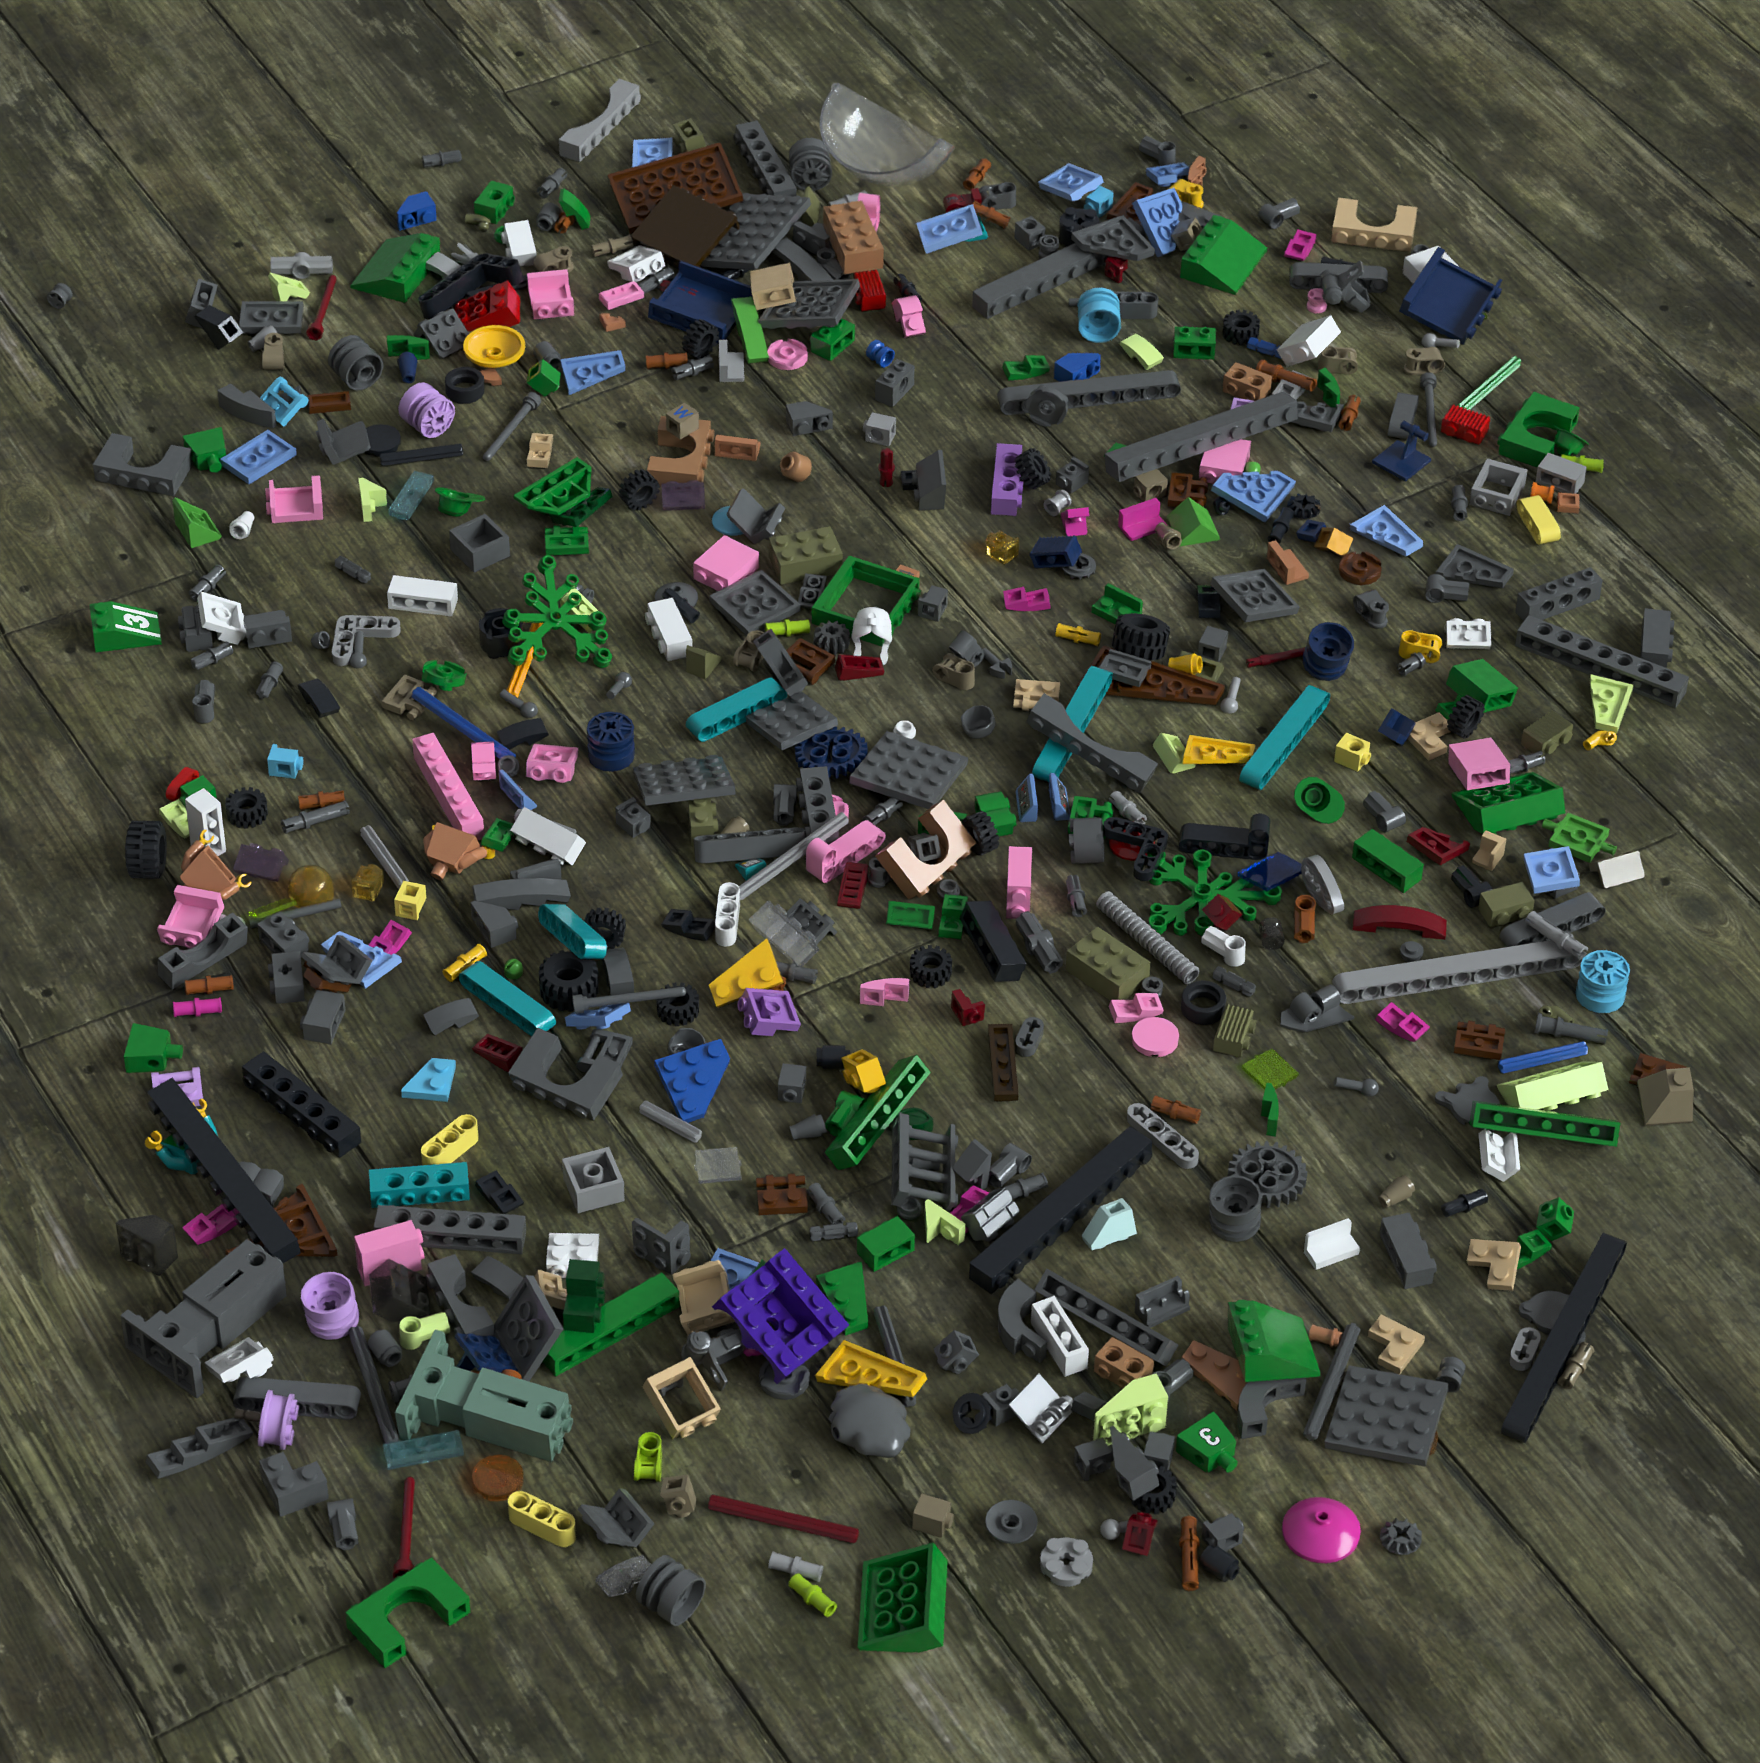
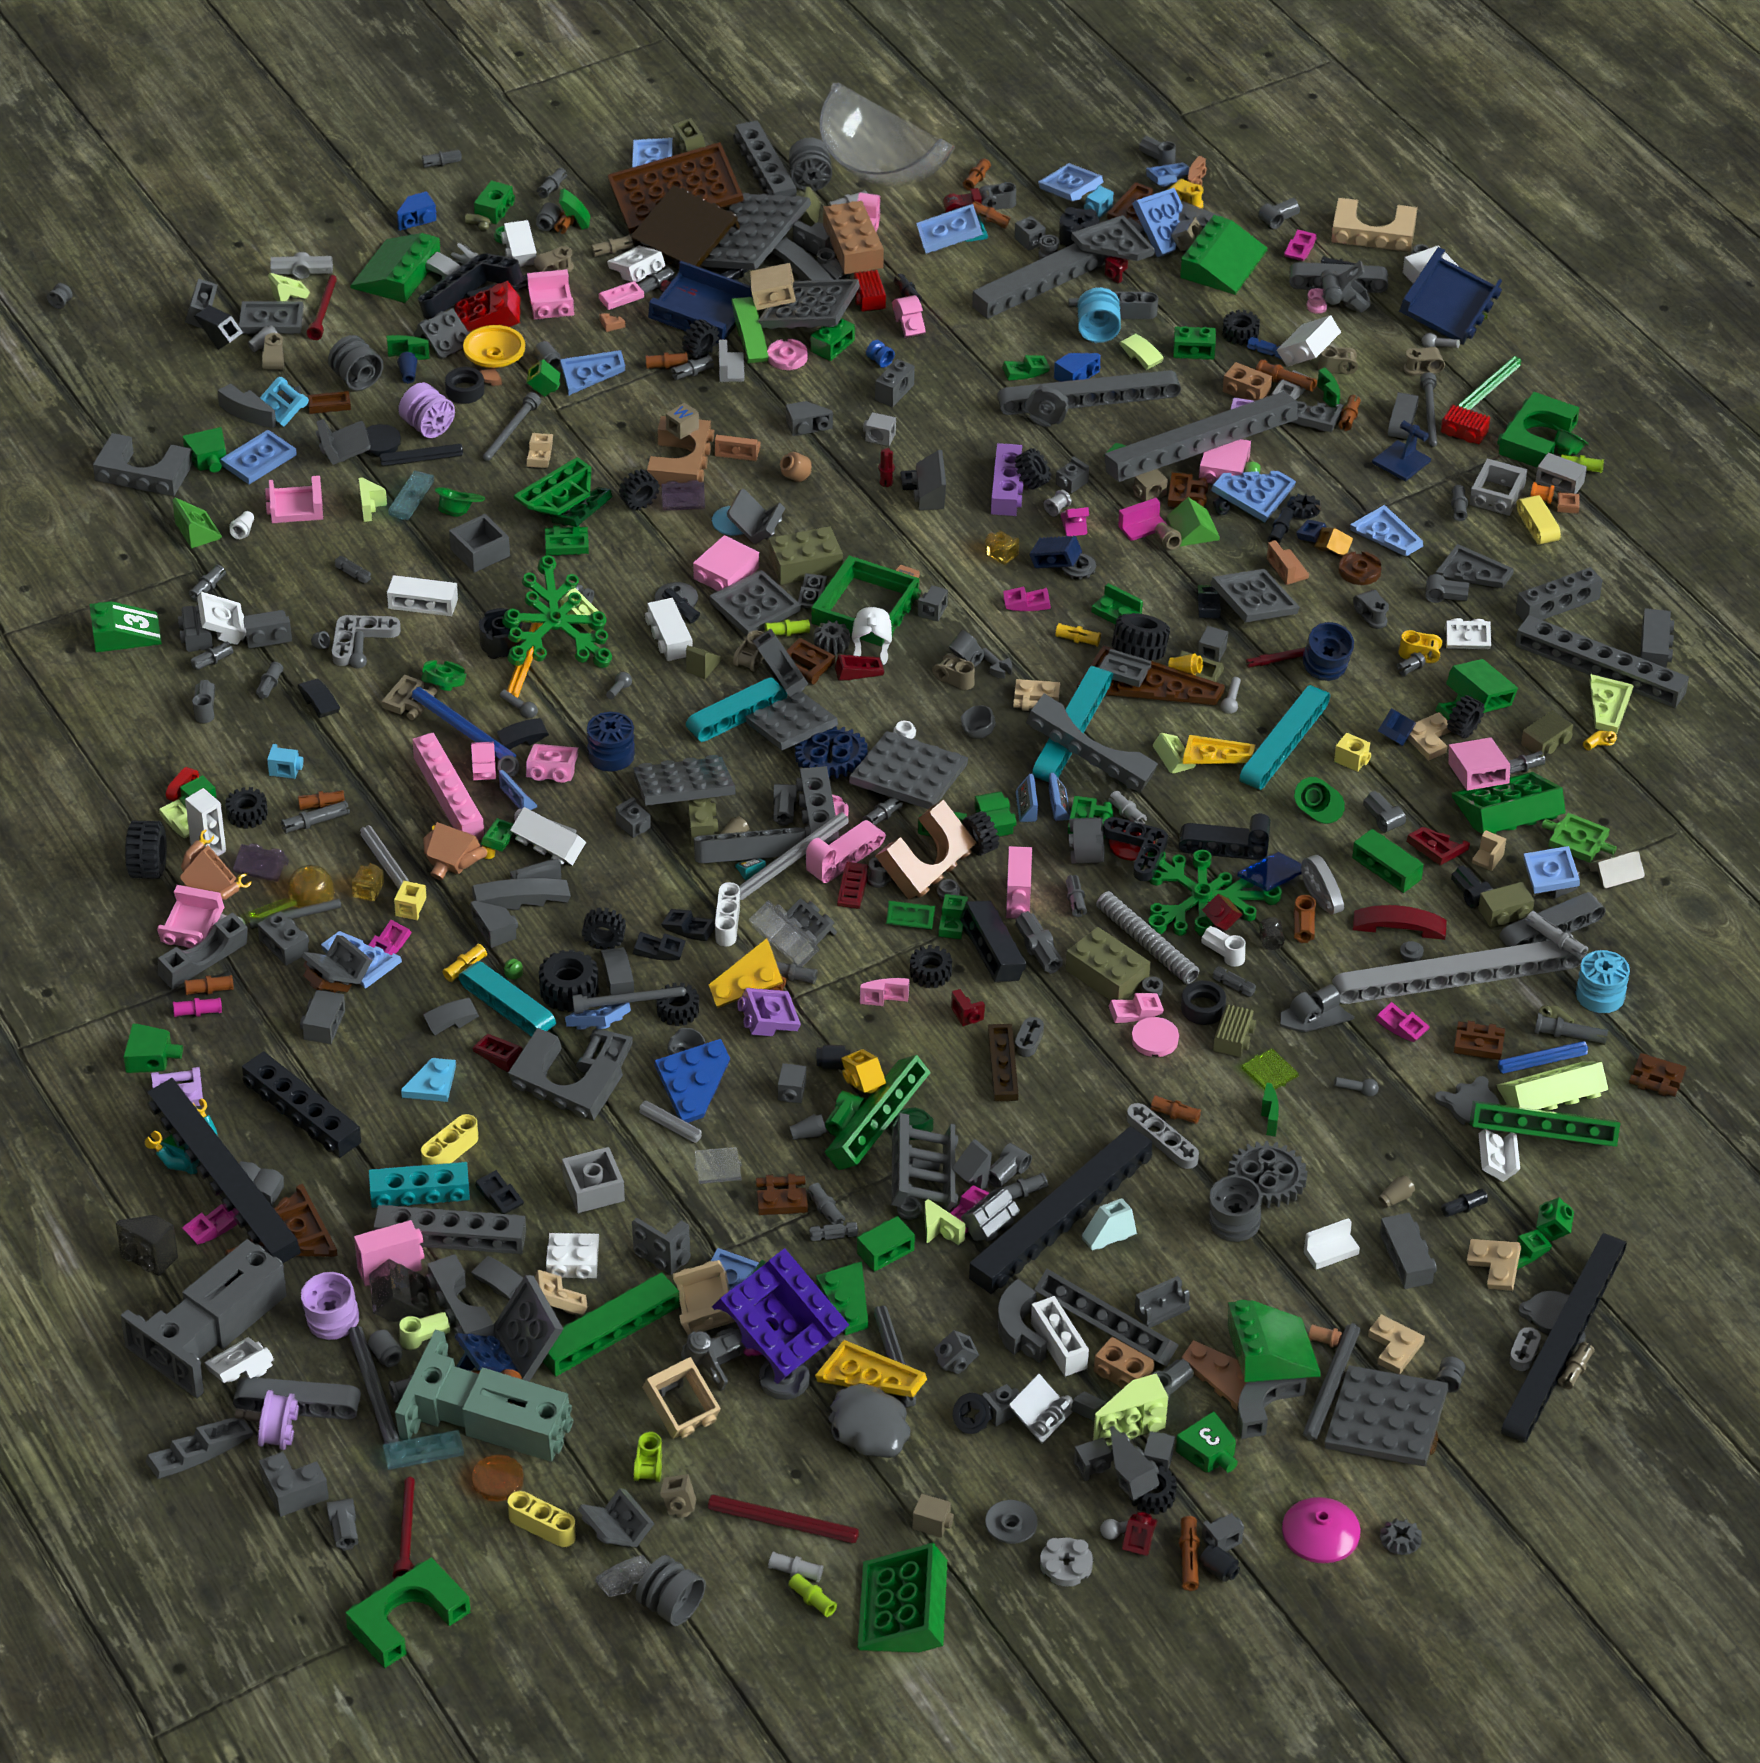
(287, 976): dark grey brick -> none
(572, 931): teal beam -> none
(581, 140): light grey arch -> none
(583, 1296): dark green brick -> none
(660, 949): none -> black slope
(925, 846): dark grey brick -> none
(1667, 1097): dark tan slope -> none

